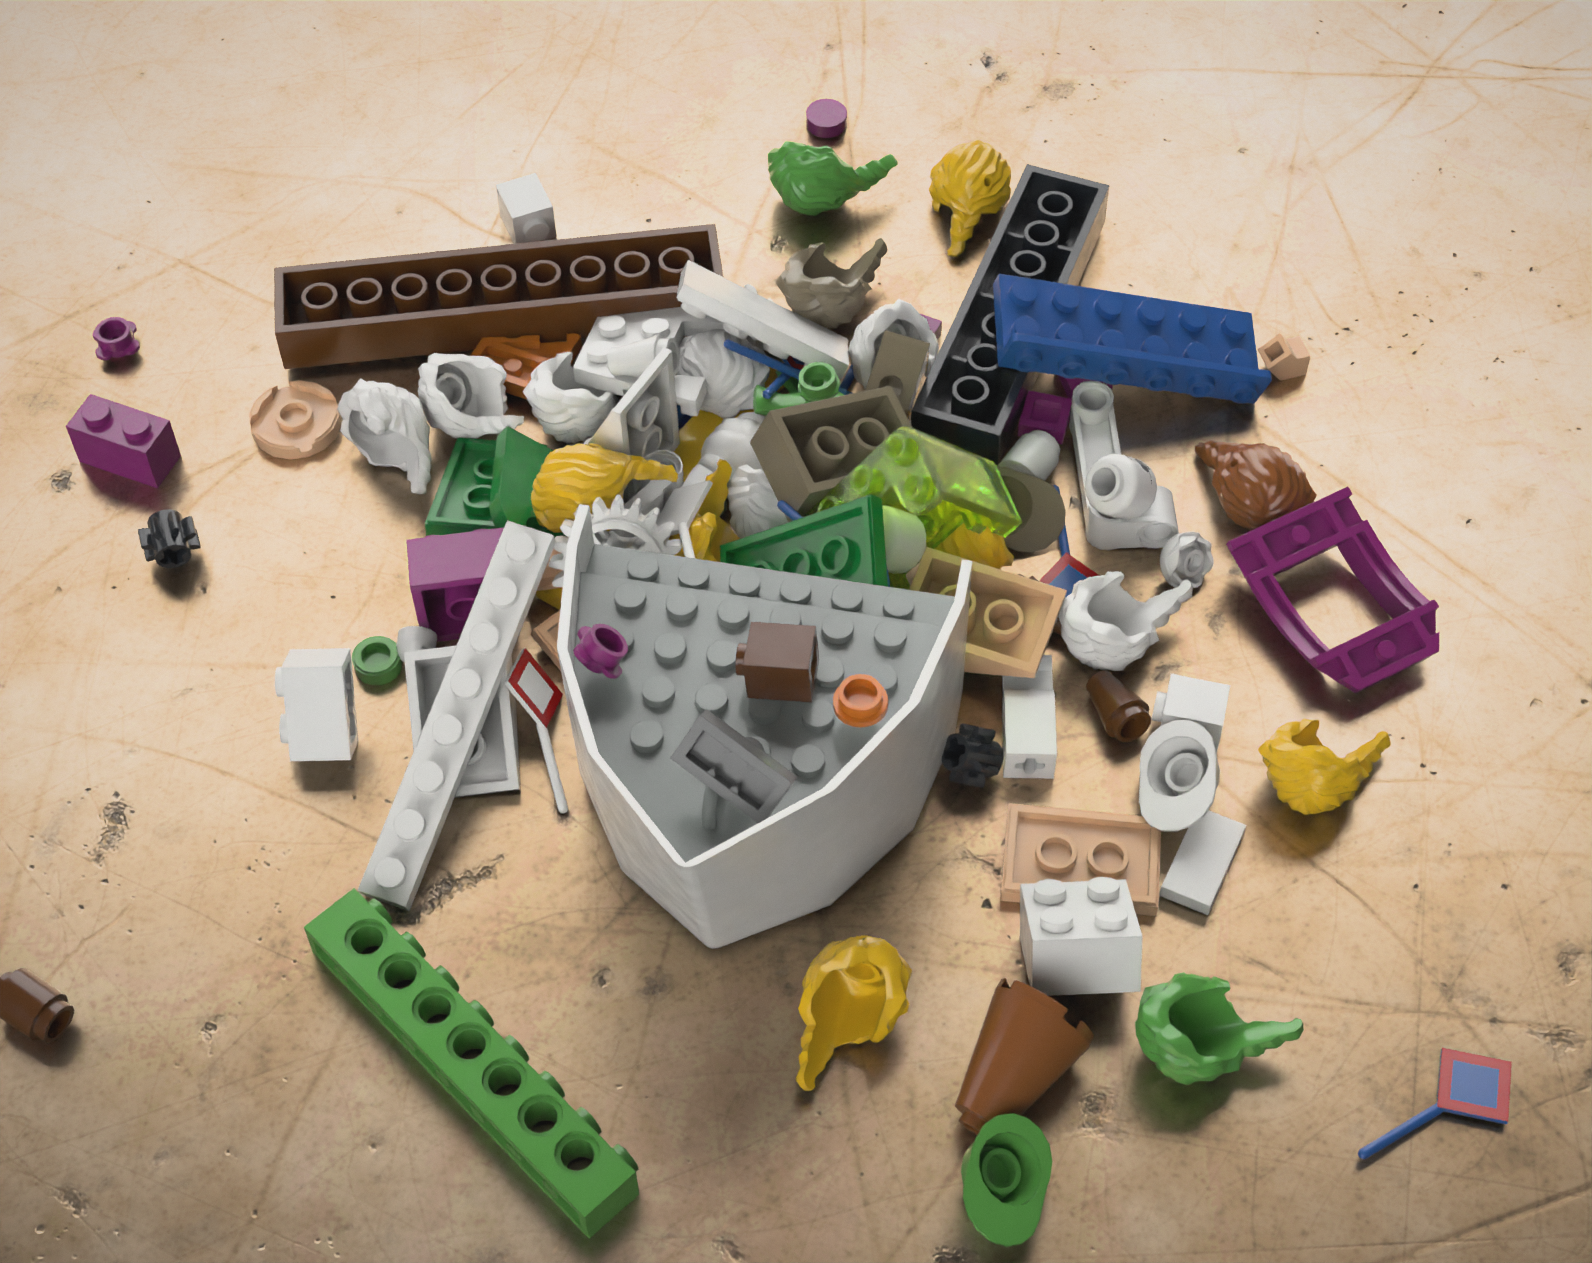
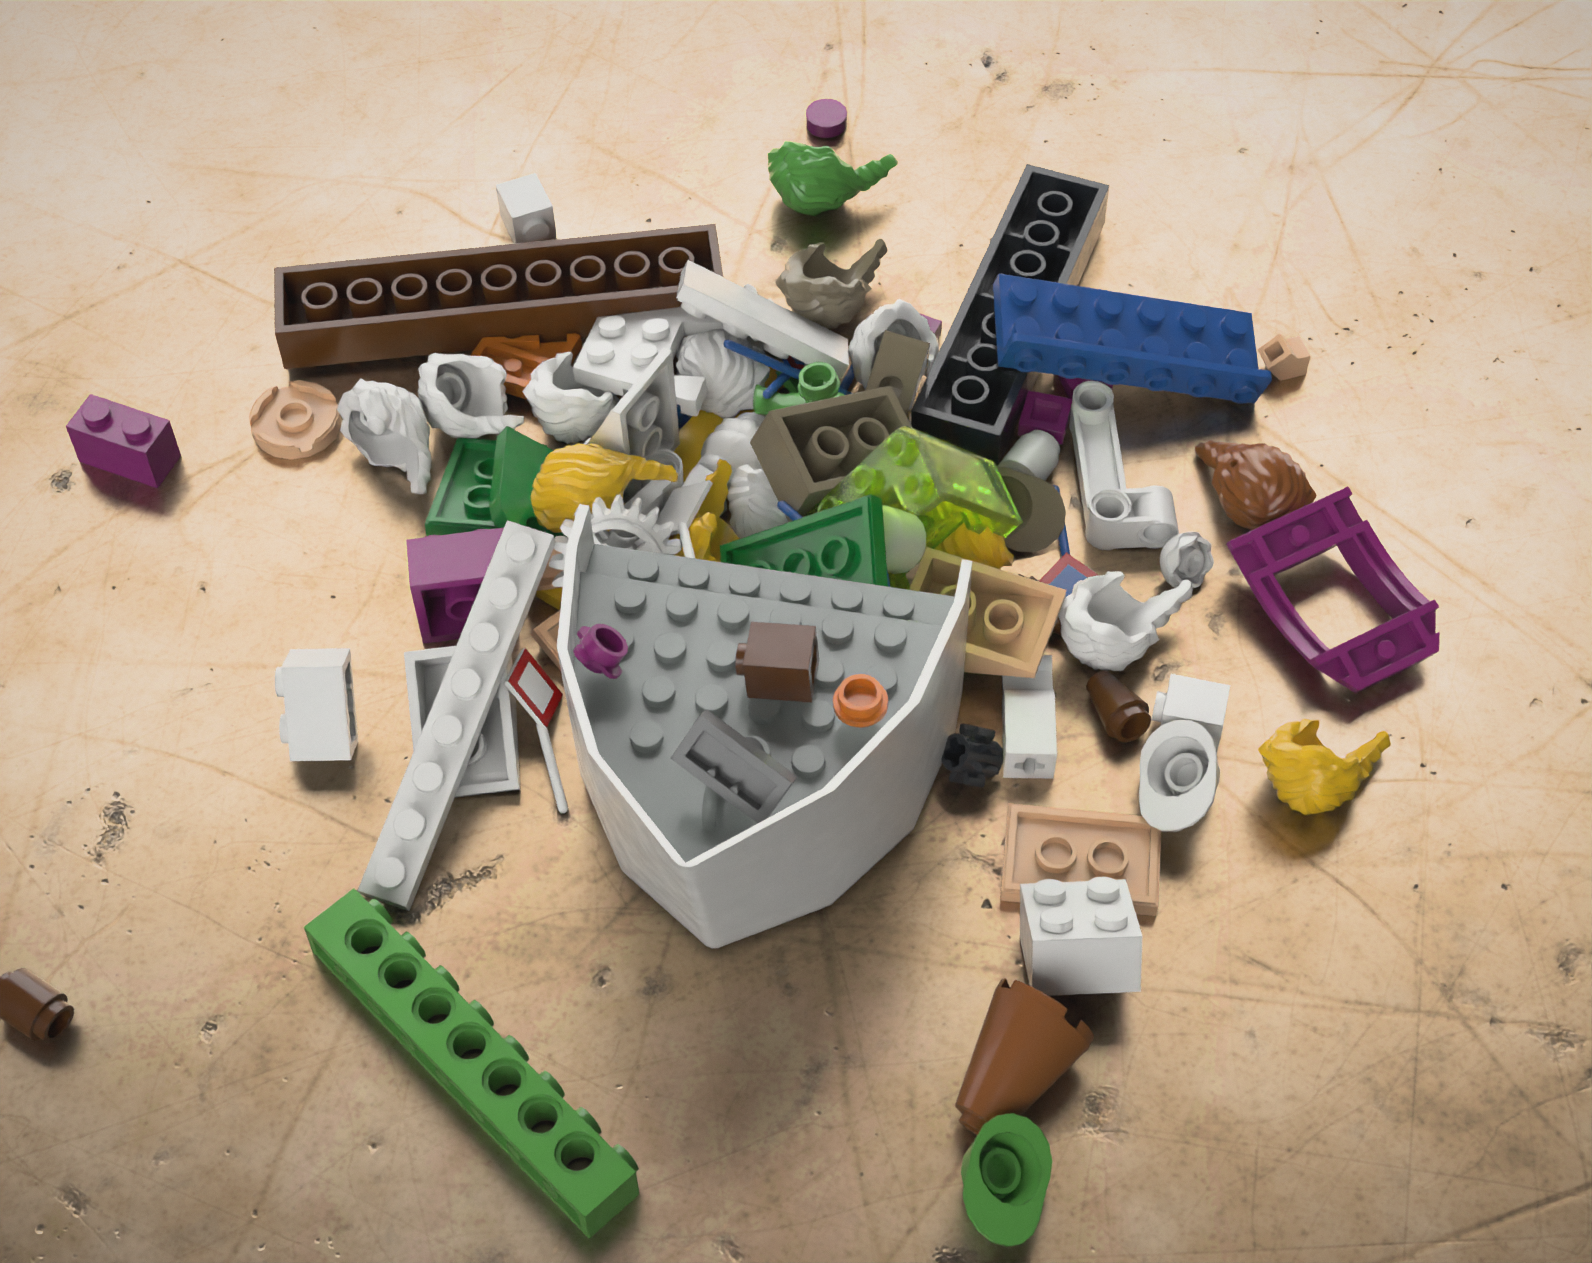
(115, 338): magenta plate -> none
(169, 538): black gear -> none
(376, 660): bright green tile -> none
(415, 638): white hinge -> none
(637, 356): white cone -> none
(848, 997): yellow hair -> none
(971, 182): yellow hair -> none
(1120, 486): white head -> none
(1197, 1033): bright green hair -> none
(1203, 862): white tile -> none
(1467, 1087): piece -> none

